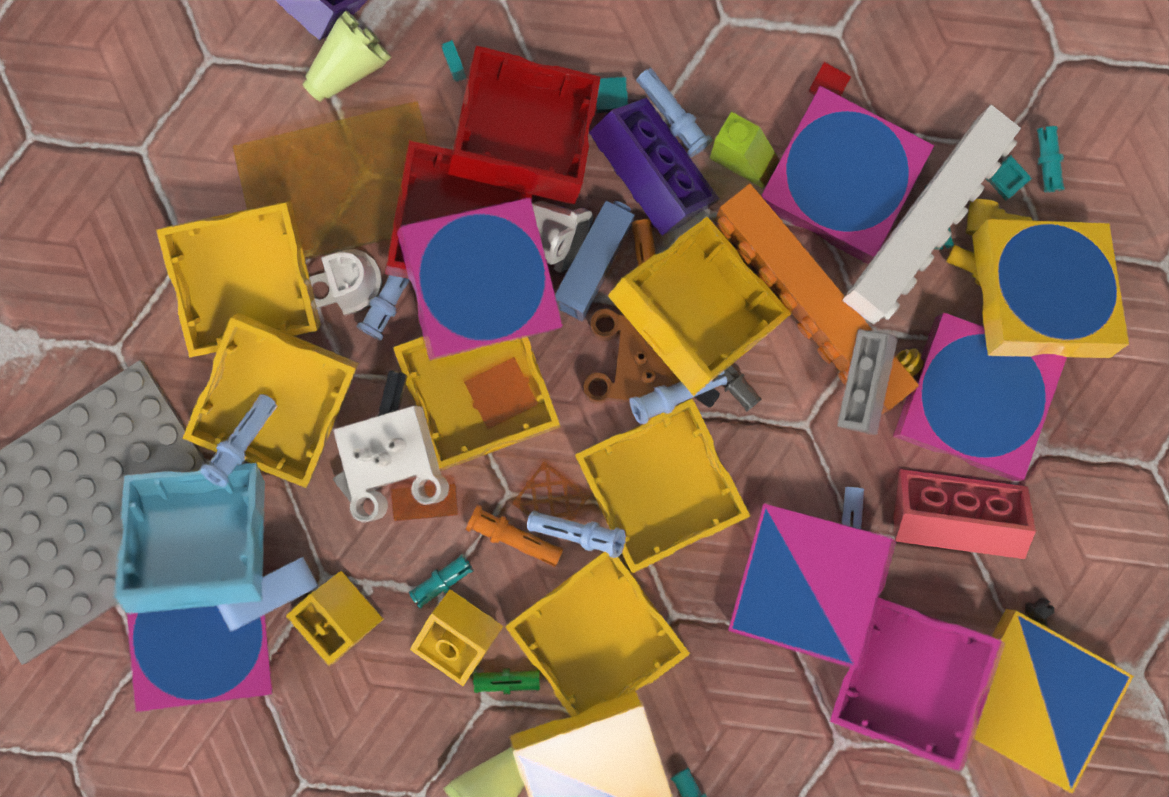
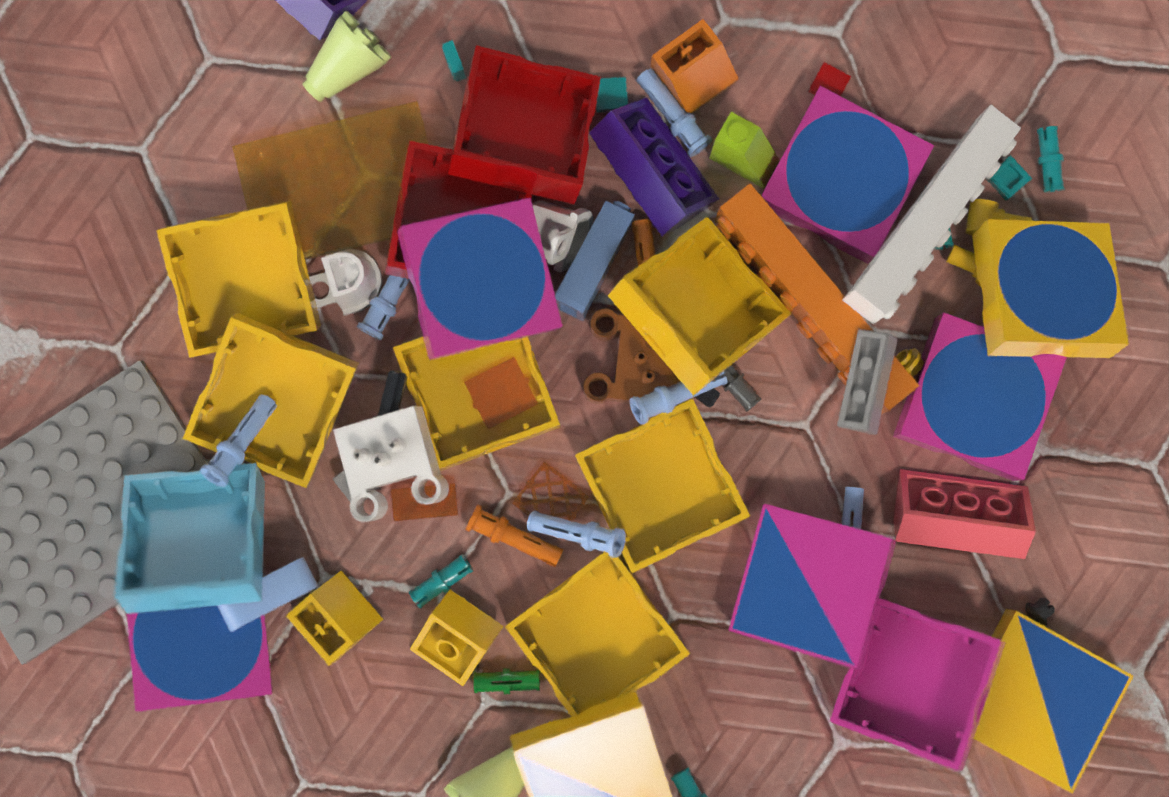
(694, 67): none -> orange slope

